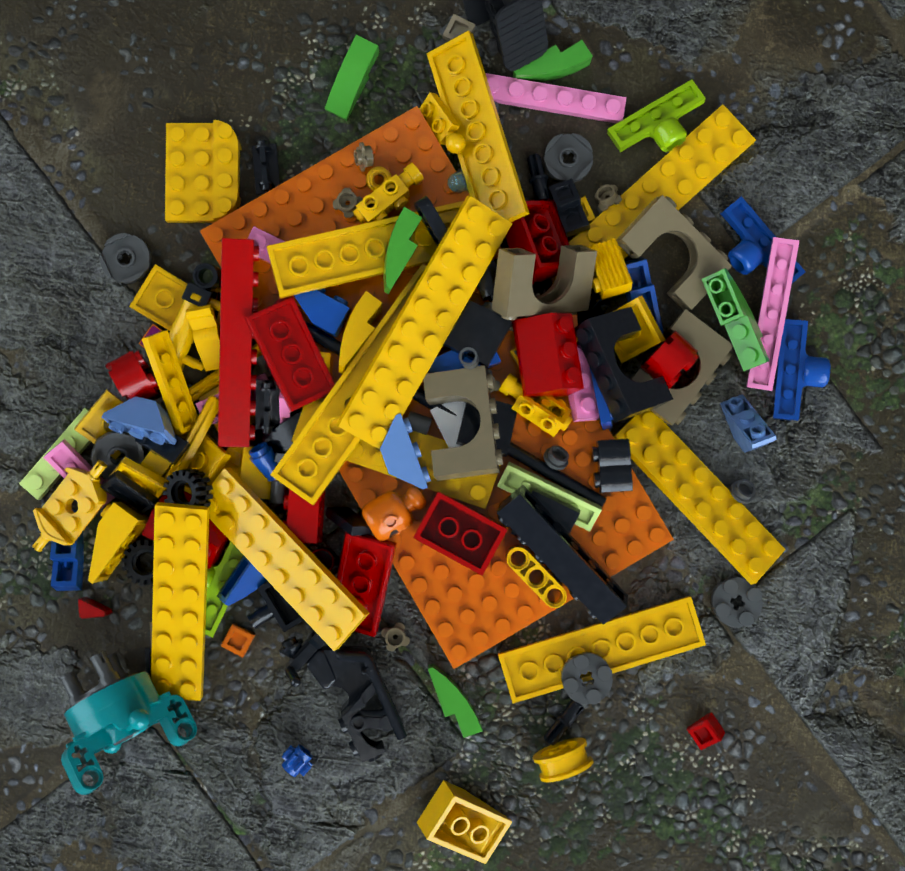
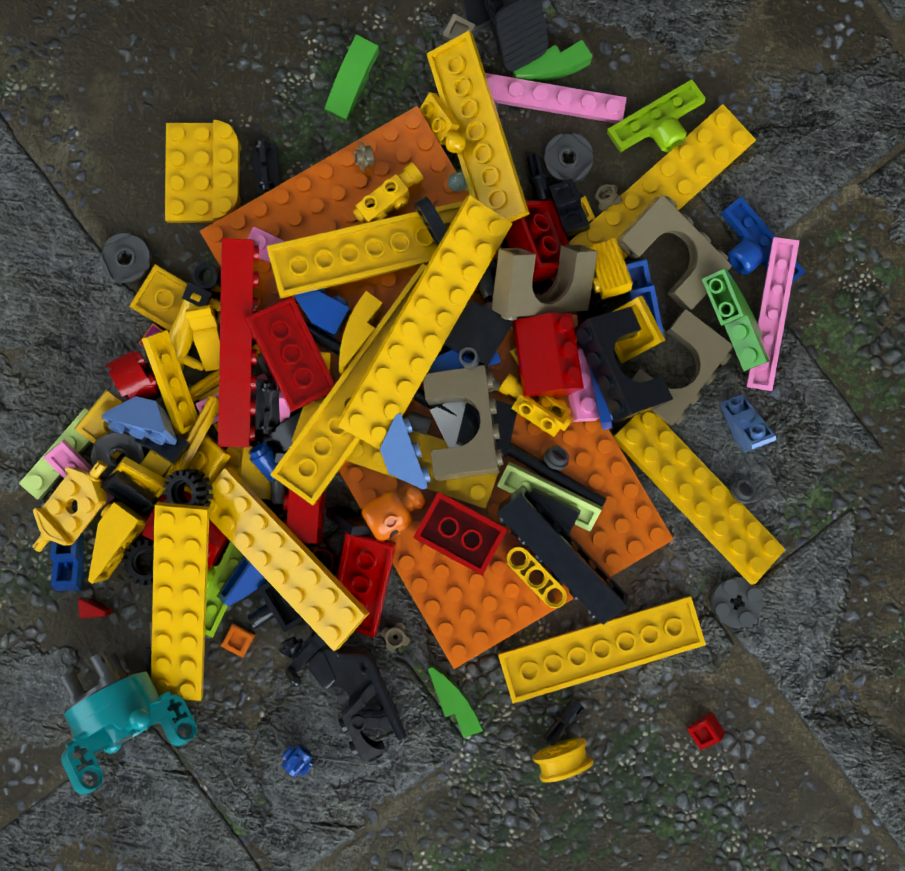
(346, 195): dark tan plate -> none
(375, 171): yellow plate -> none
(400, 247): bright green slope -> none
(463, 823): yellow slope -> none
(581, 664): dark grey plate -> none
(613, 466): black brick -> none
(671, 358): red brick -> none
(796, 371): blue plate -> none

